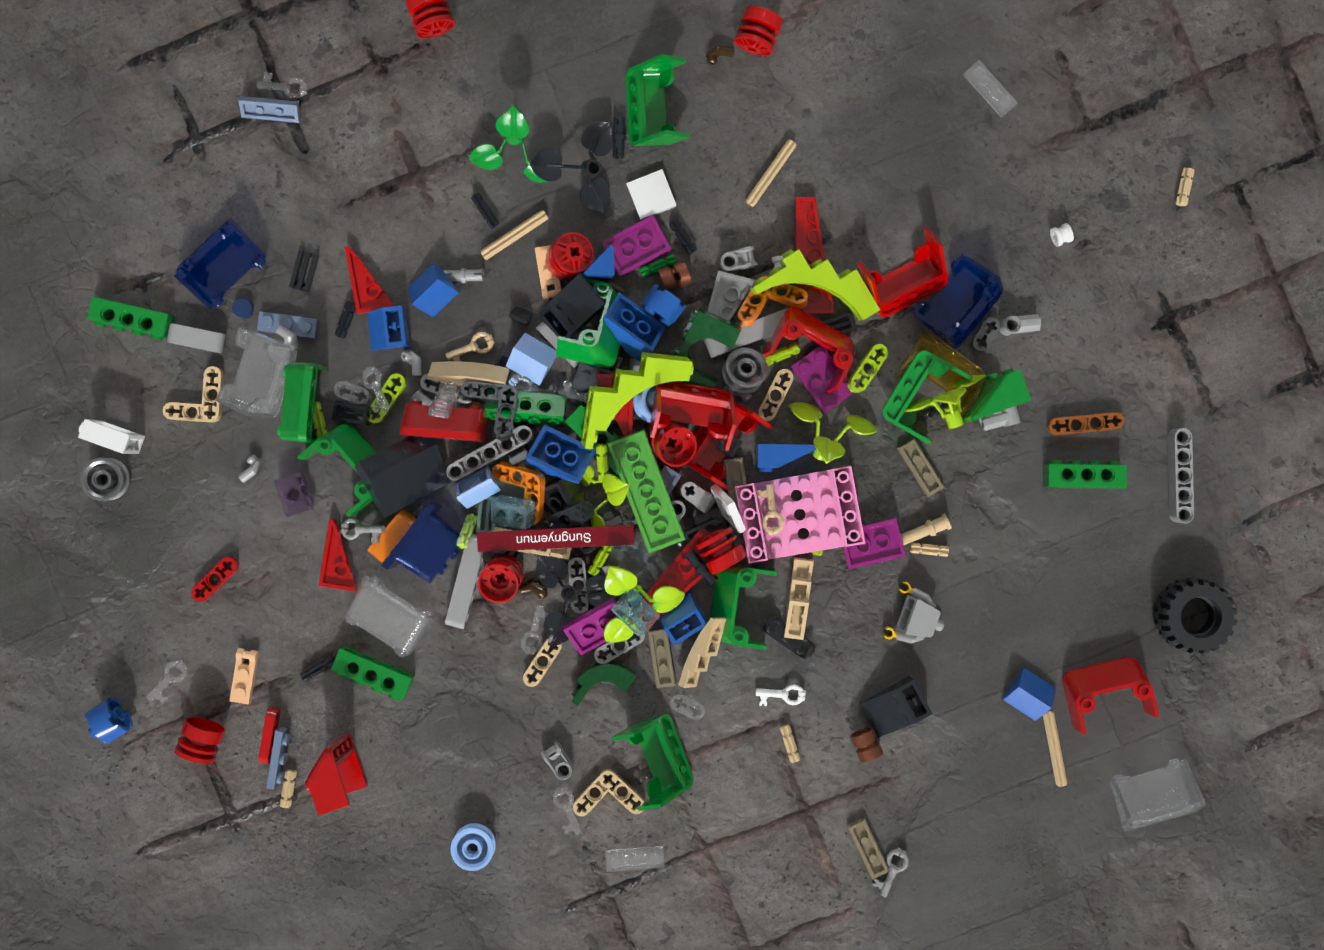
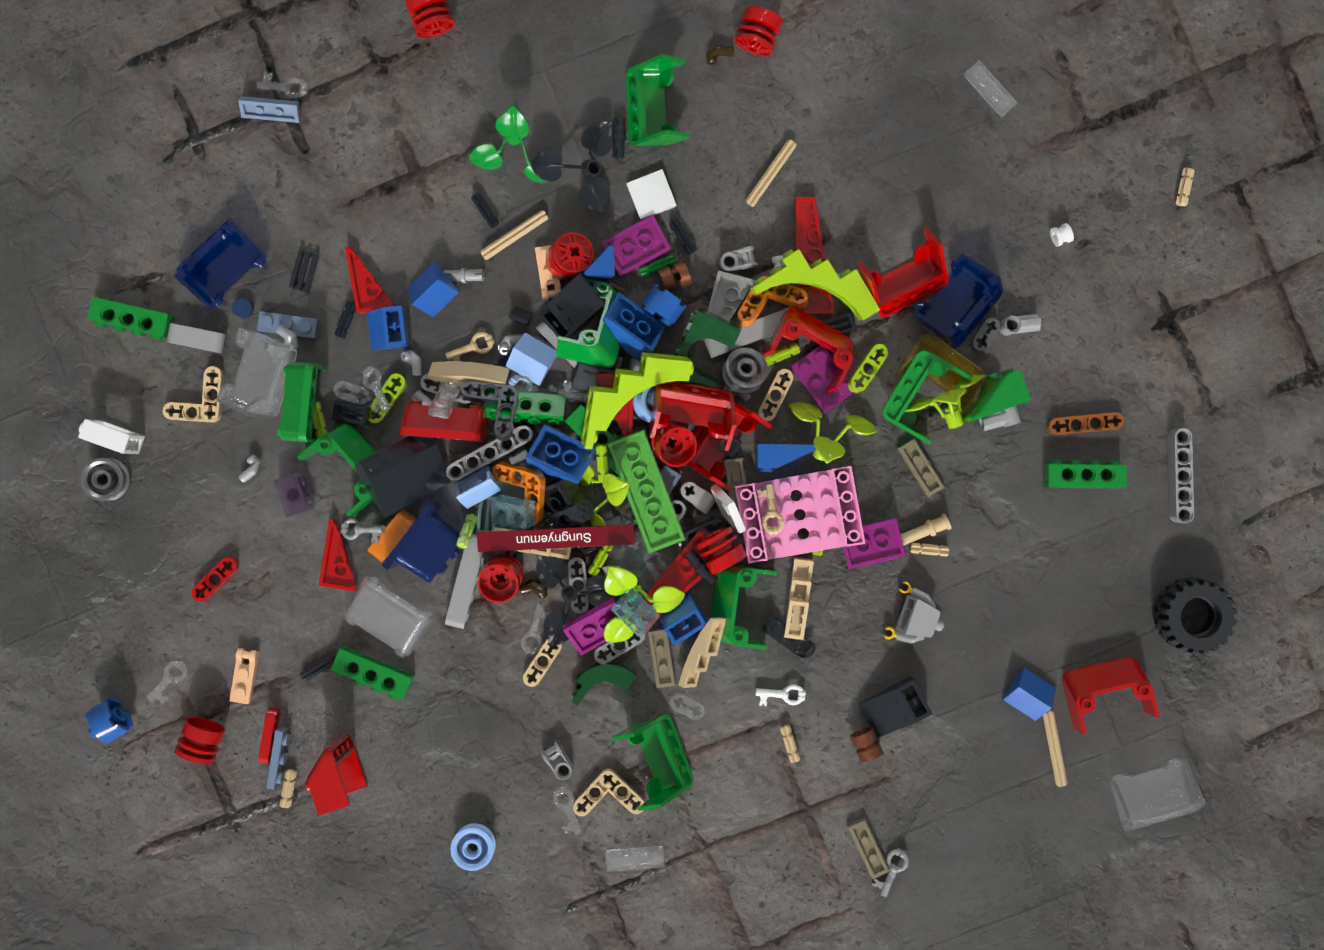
(508, 342): none -> light grey arm

